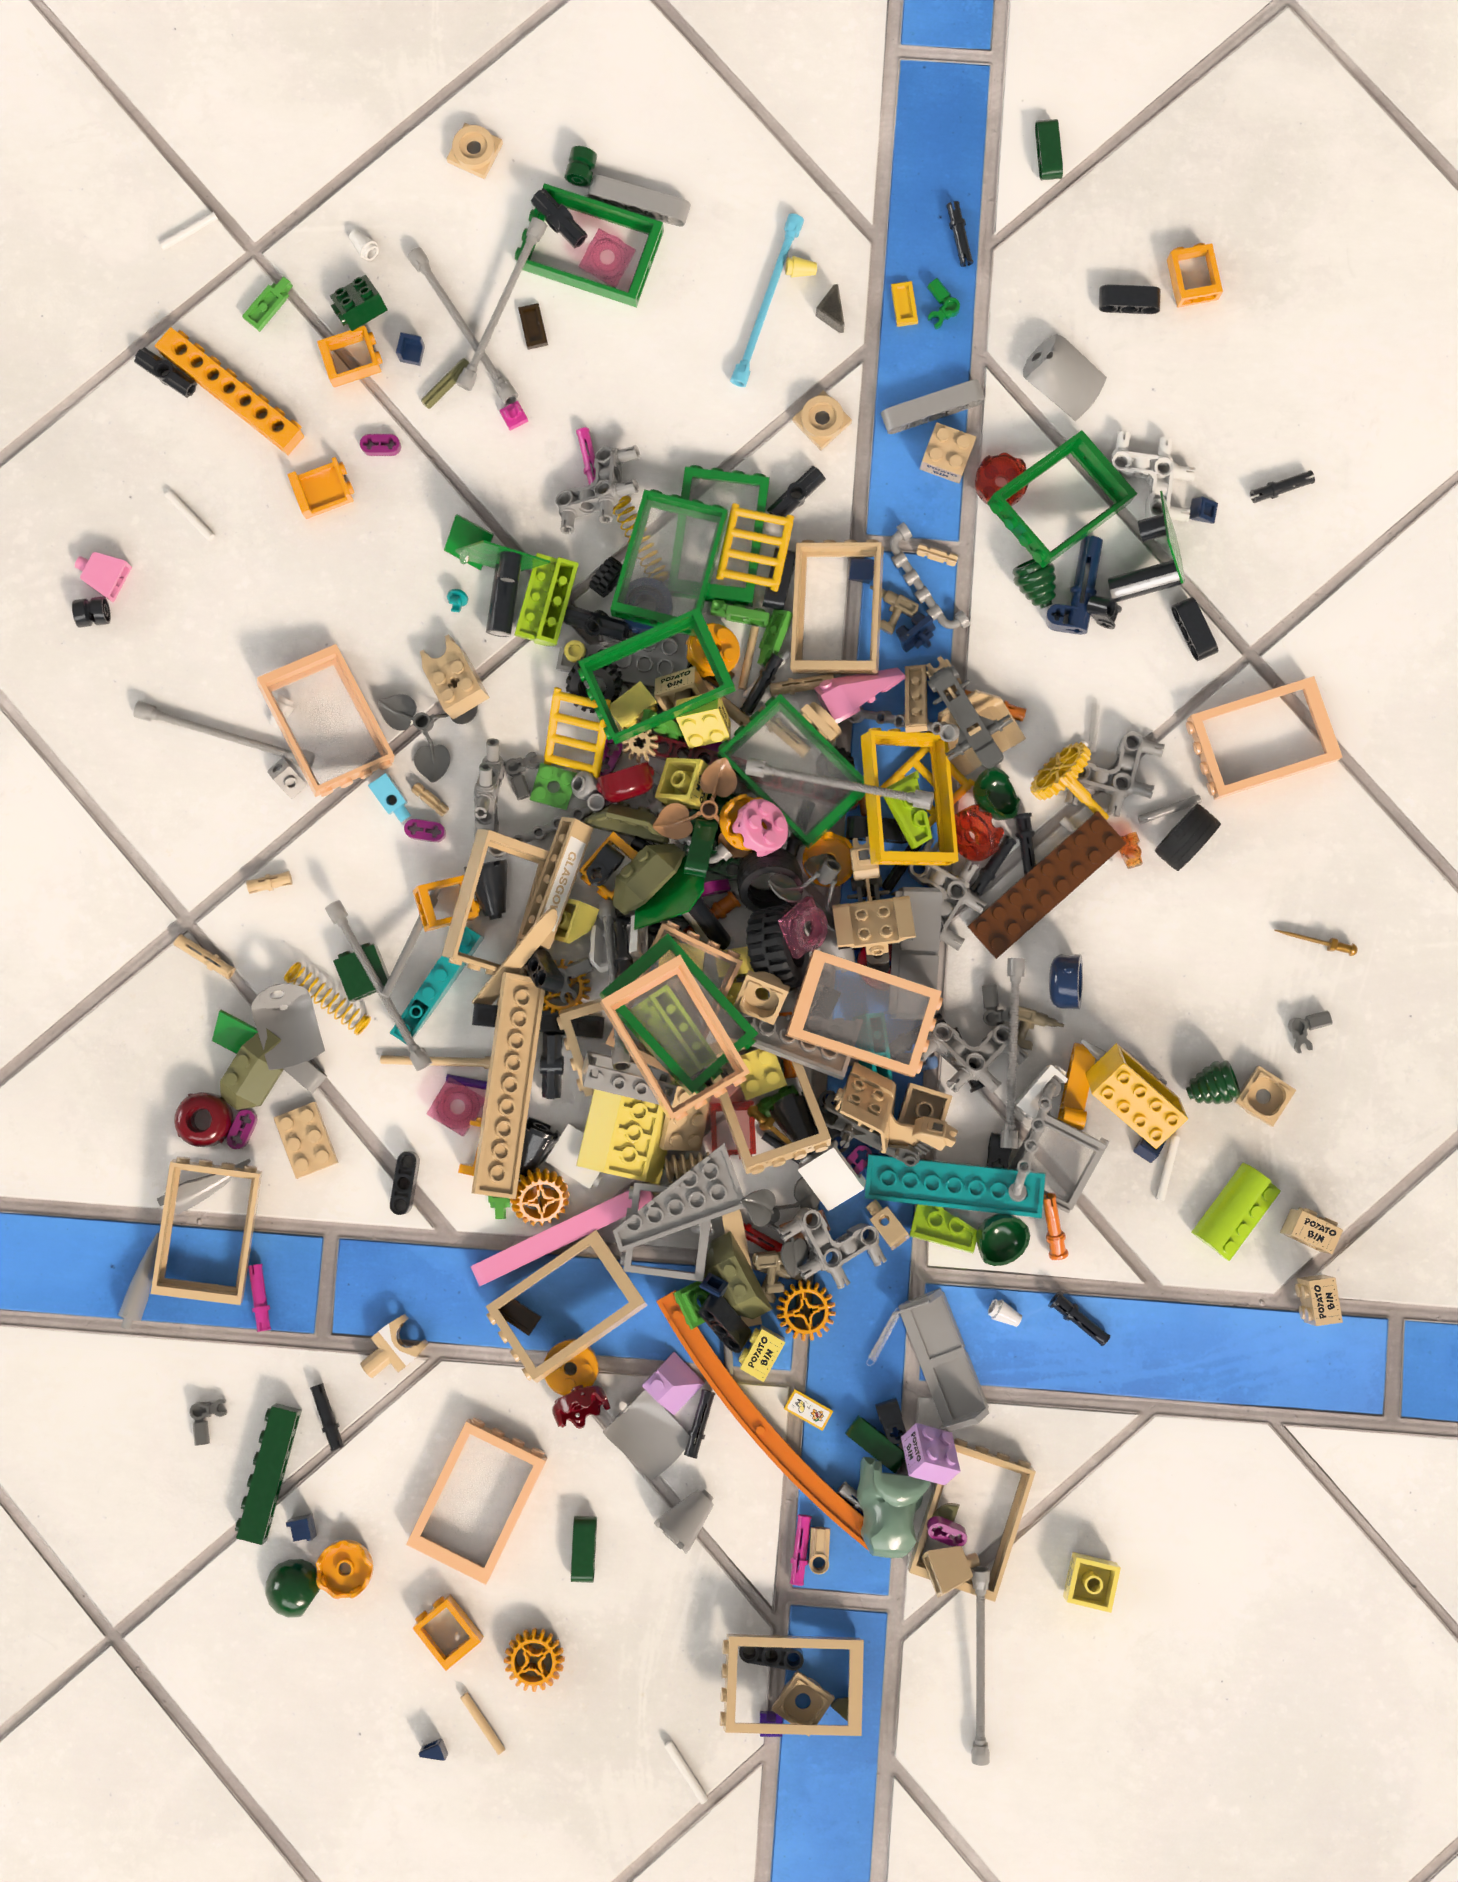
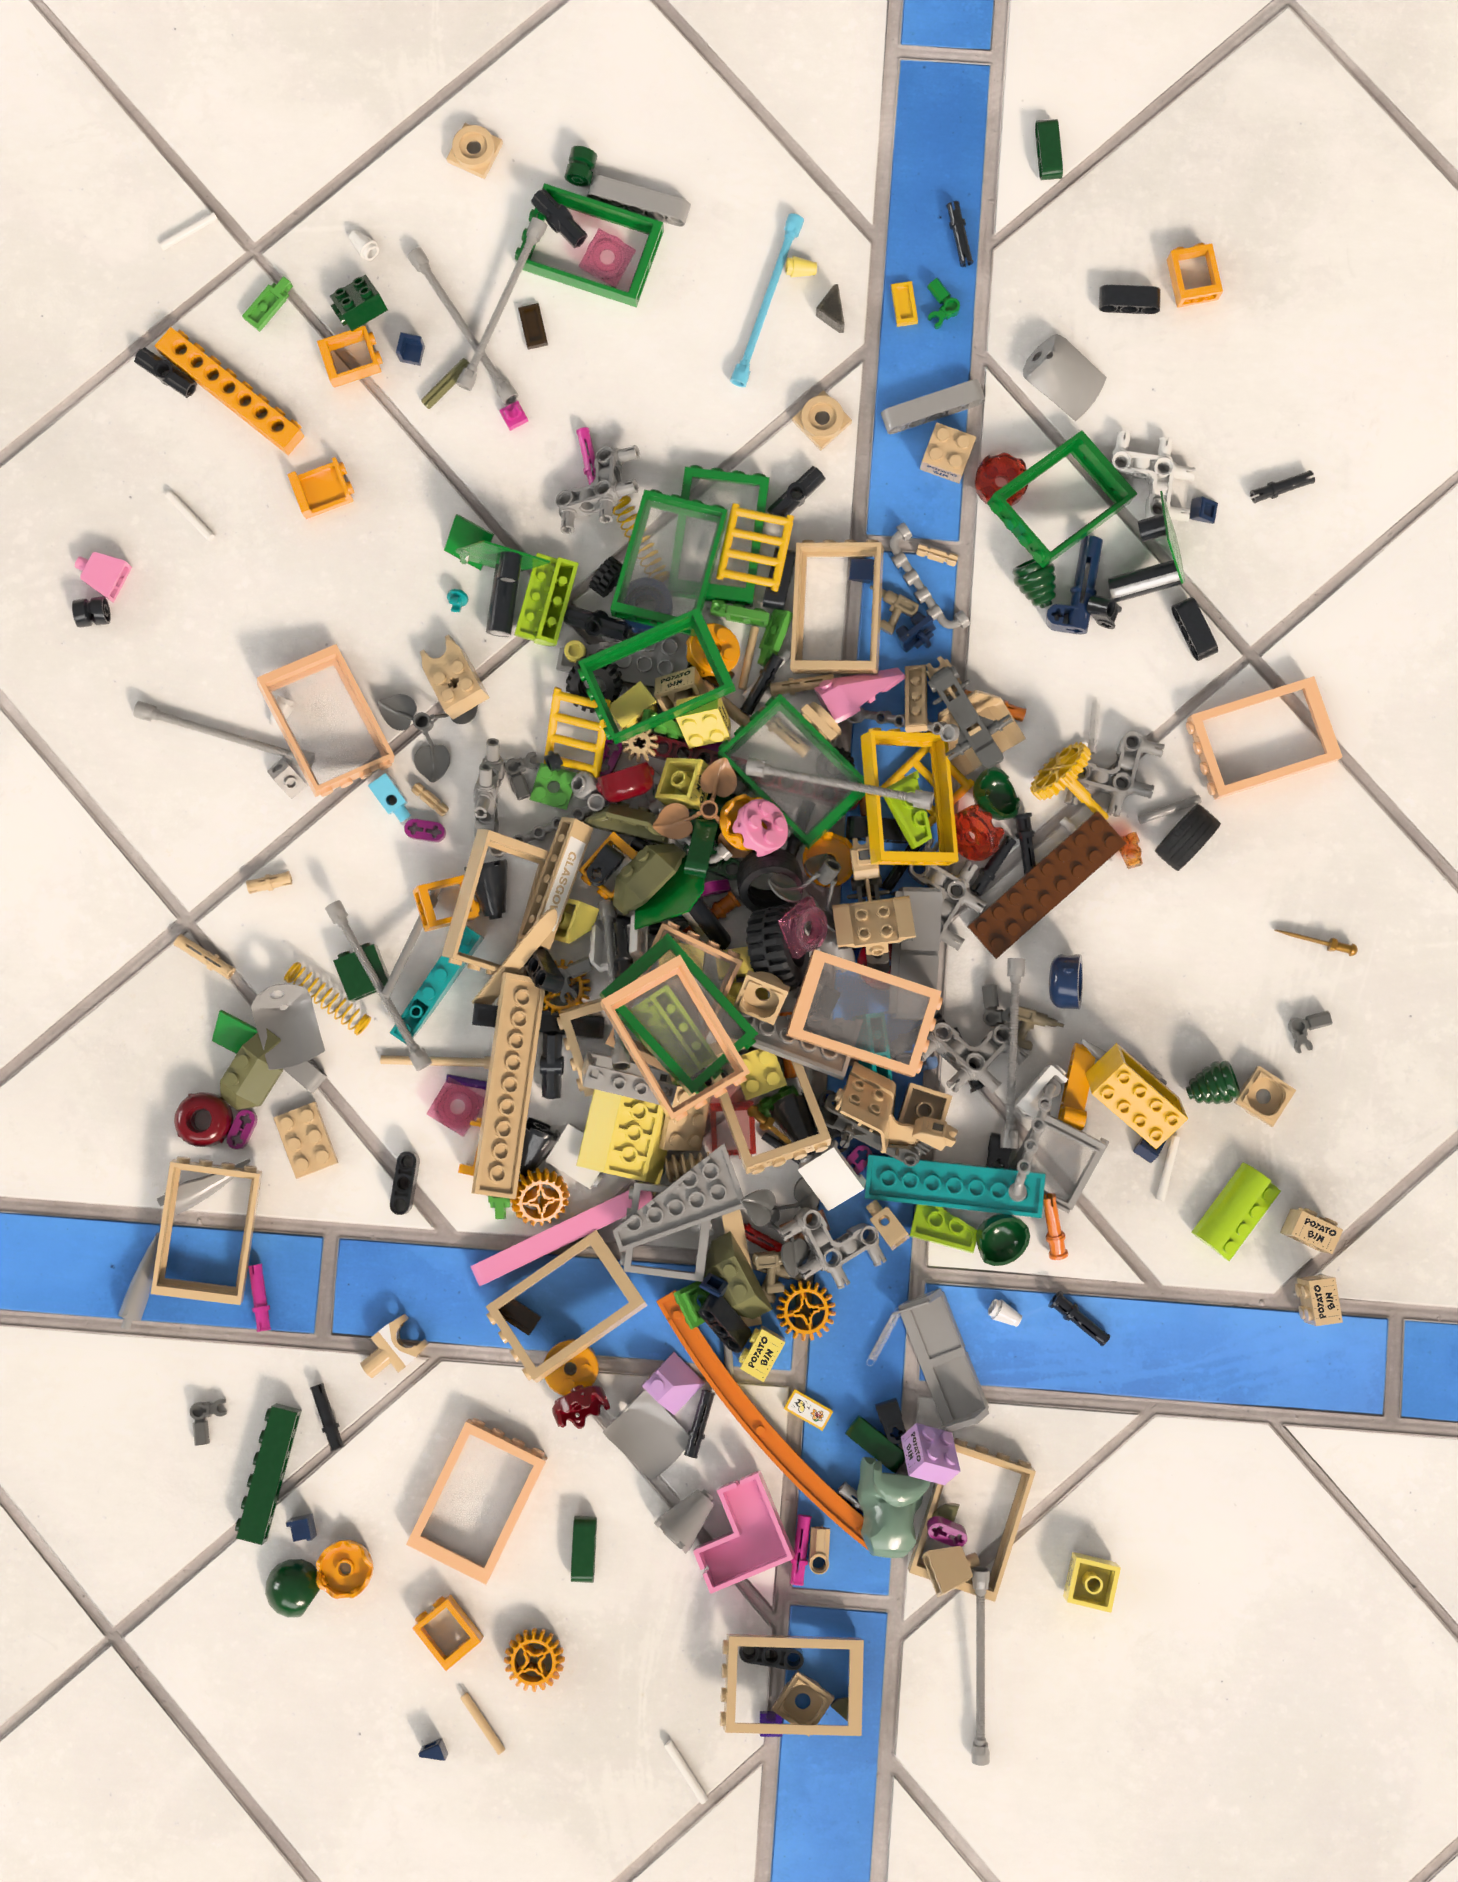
(380, 442): magenta beam -> none
(553, 761): none -> black plate
(756, 1538): none -> bright pink piece

